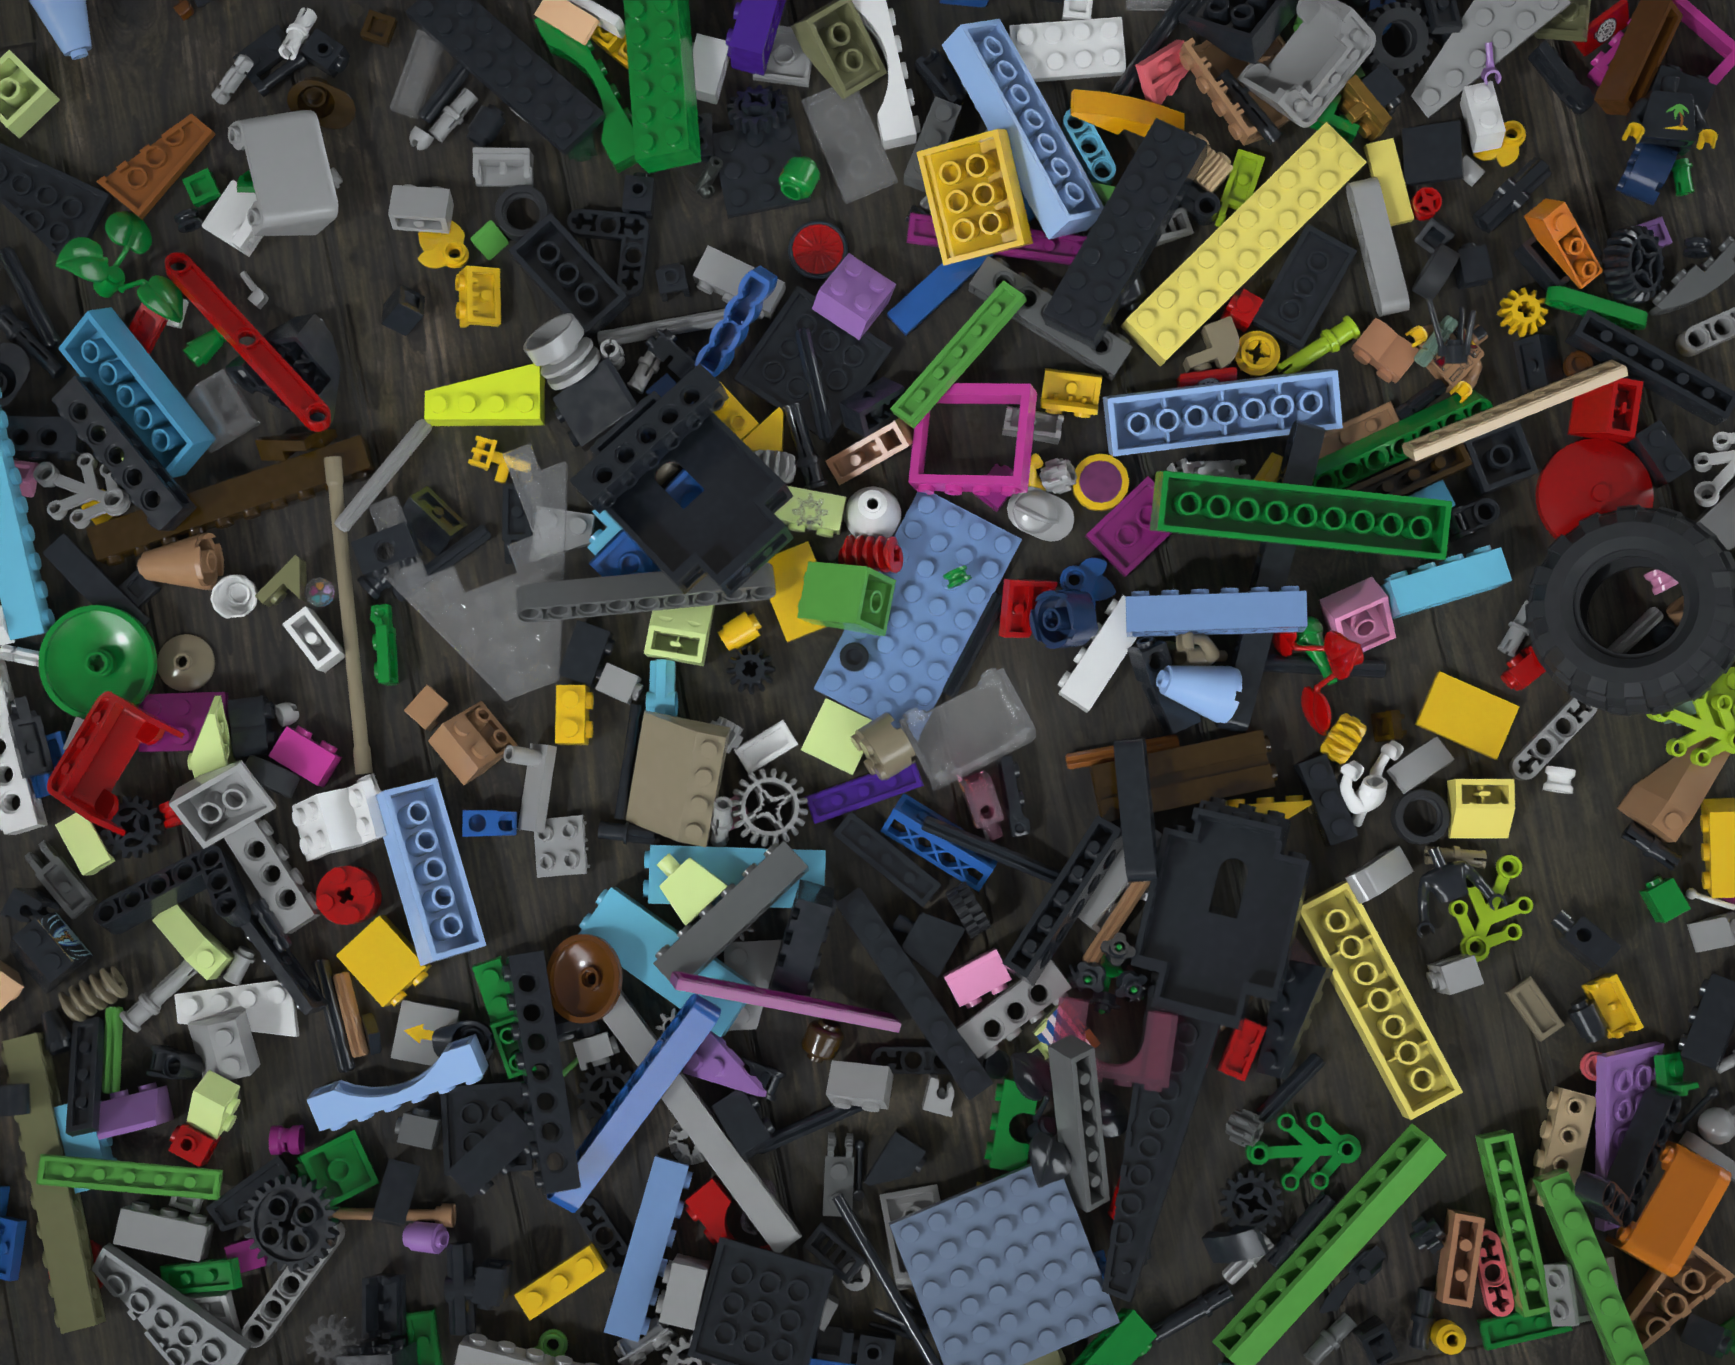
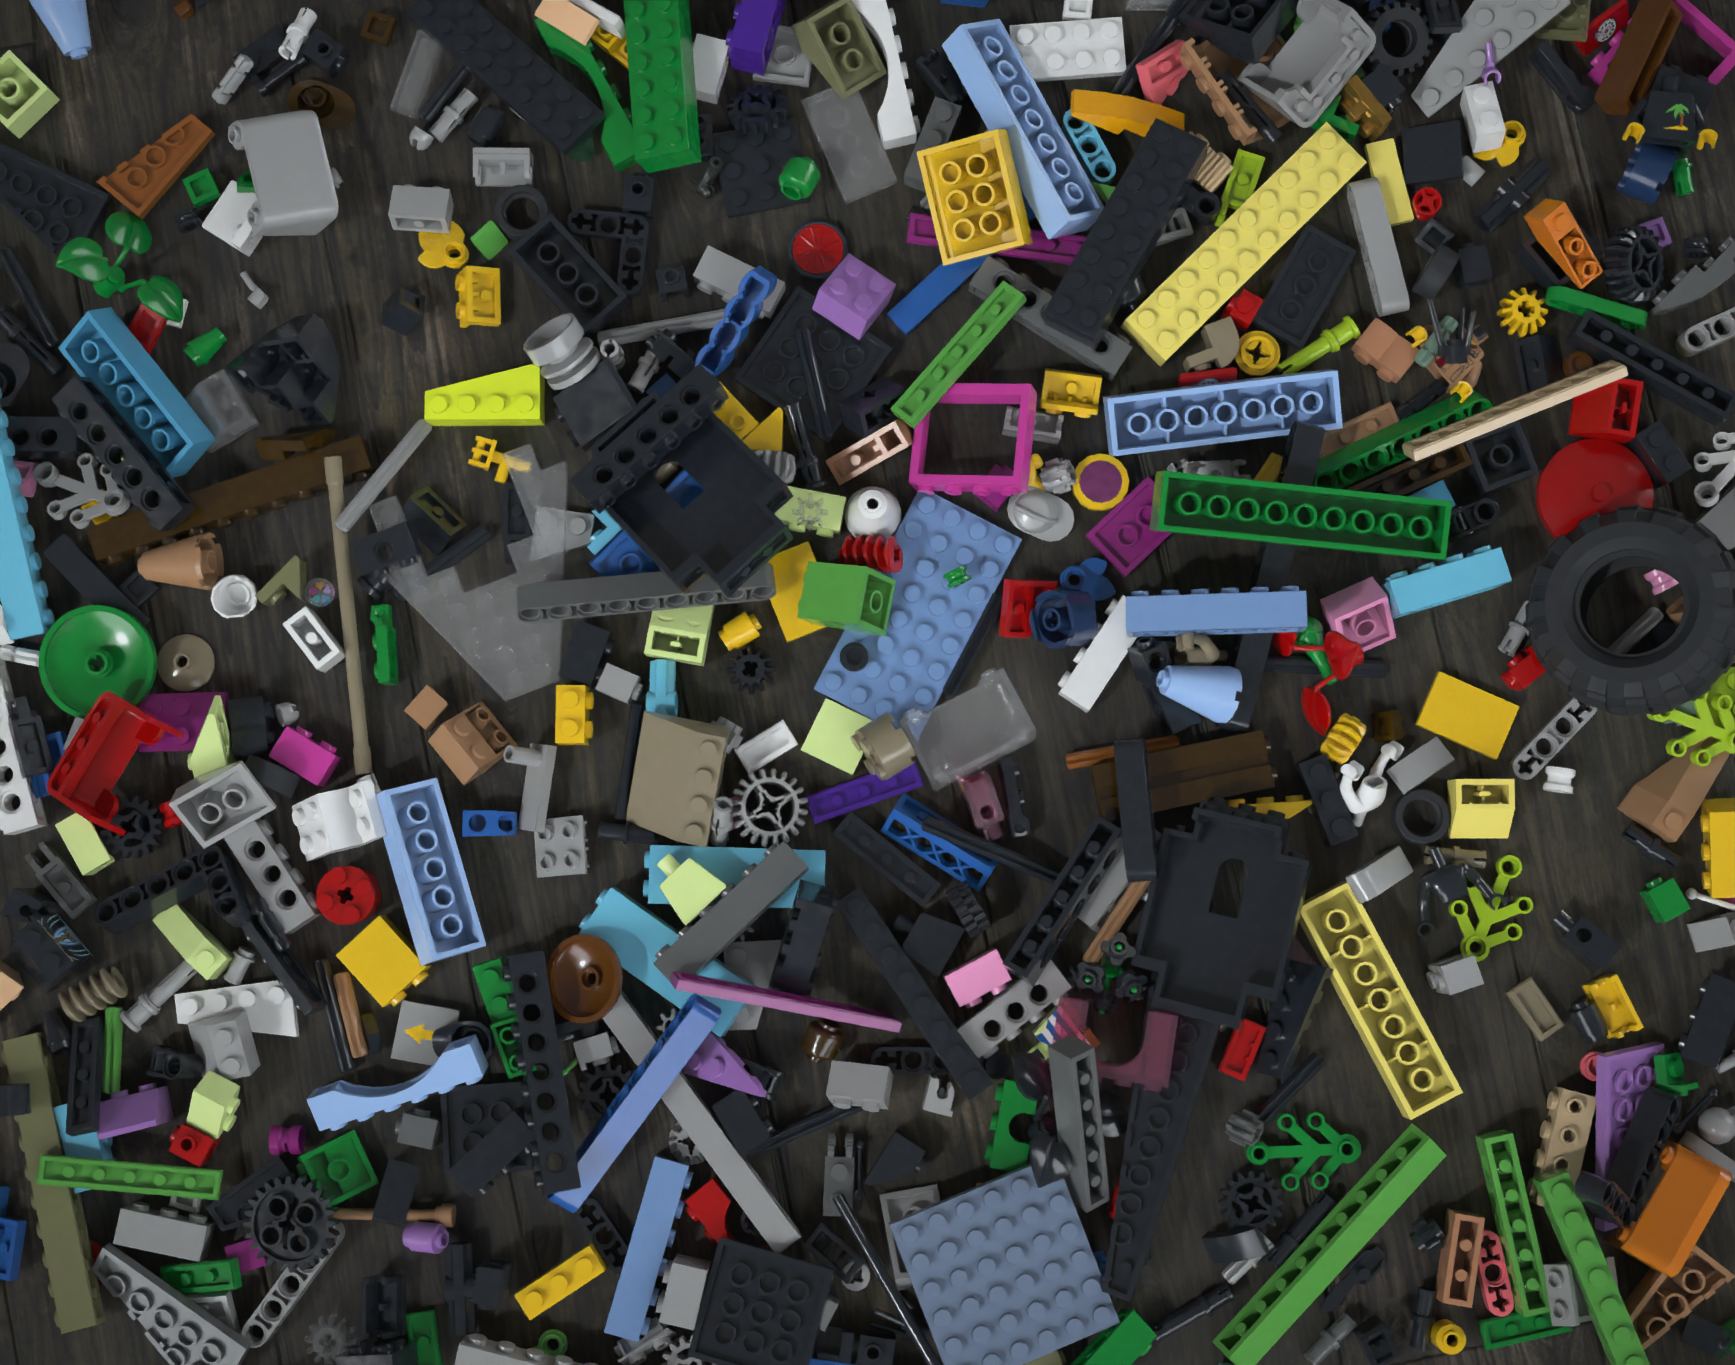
(260, 354): red beam -> none

